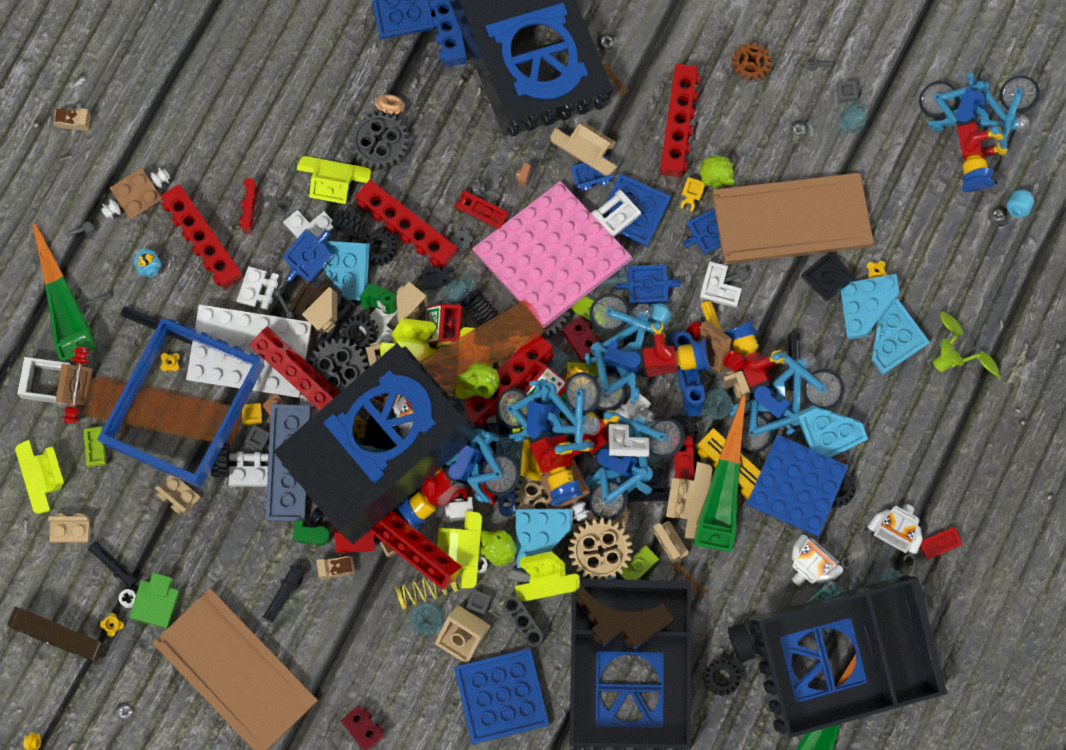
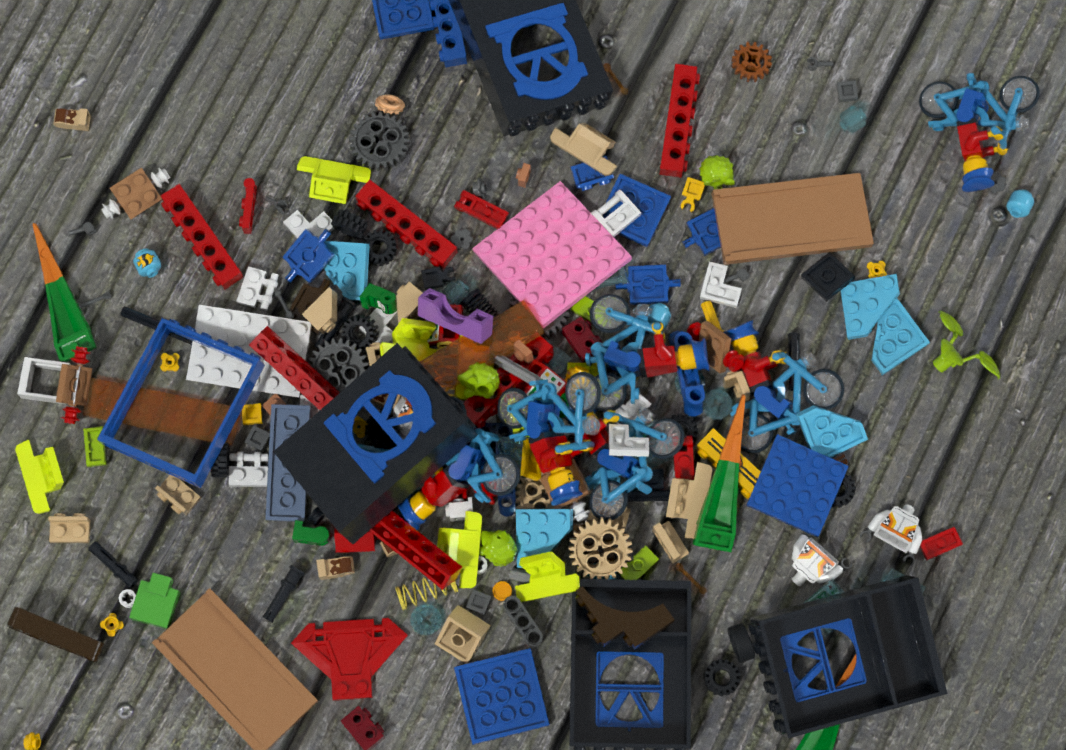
(350, 653): none -> red plate
(435, 308): none -> medium lavender arch
(502, 590): none -> light orange piece
(516, 369): none -> light grey axle
(522, 352): none -> nougat plate

